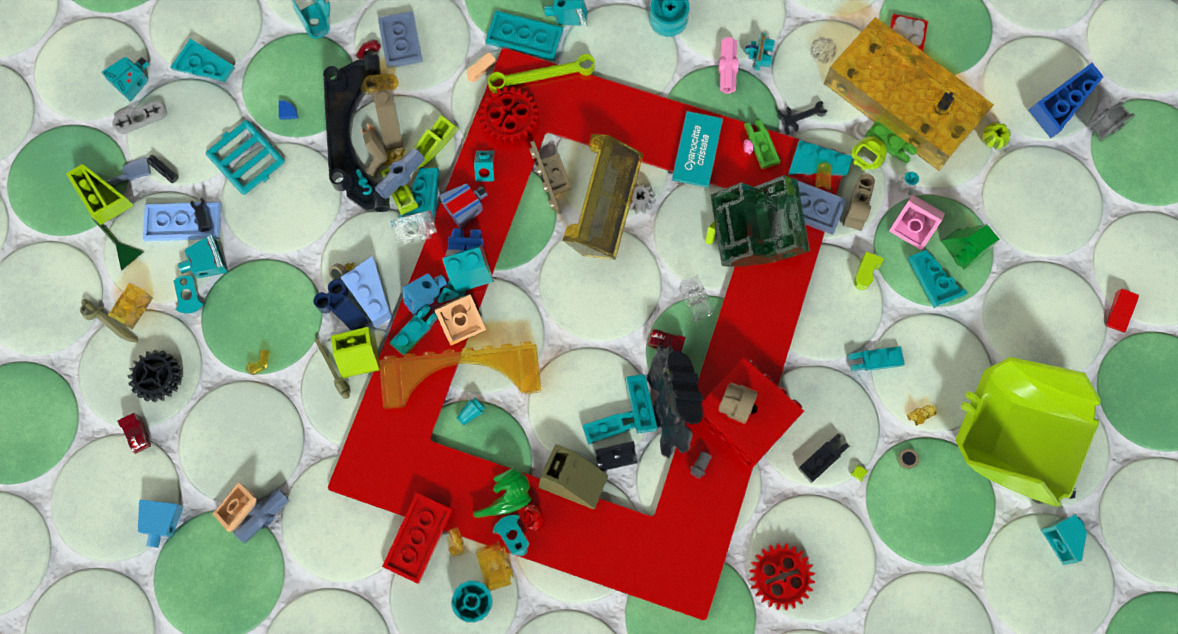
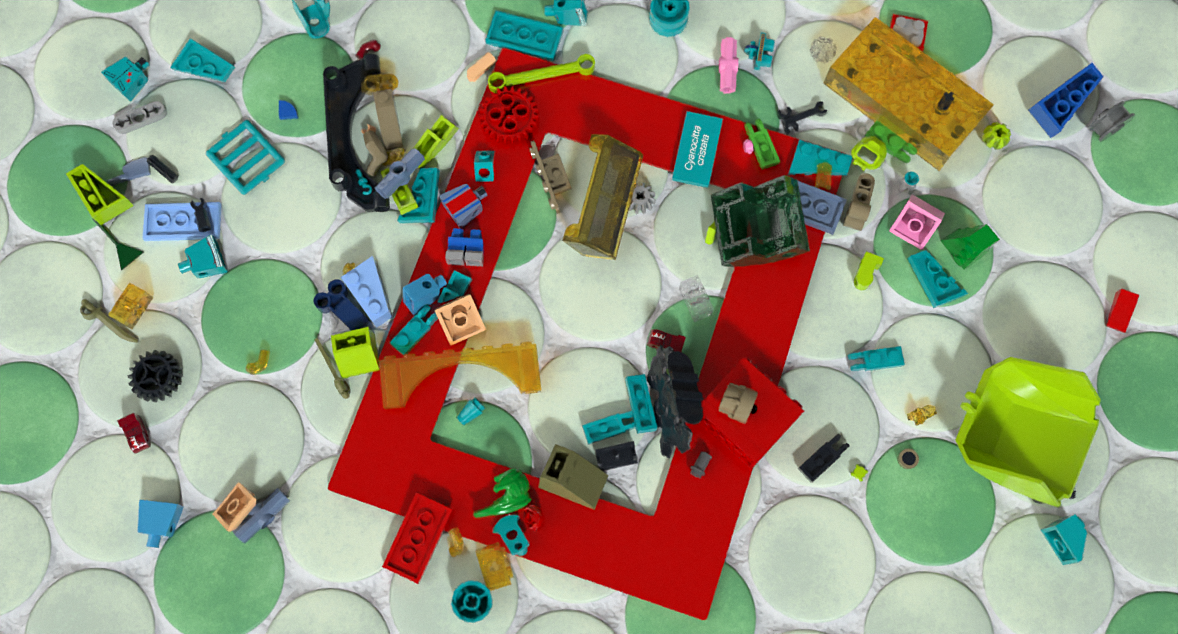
(191, 305): teal piece -> none
(337, 271): dark tan tile -> none
(400, 39): sand blue plate -> none
(402, 227): clear brick -> none
(468, 268): teal slope -> none
(788, 594): red gear -> none

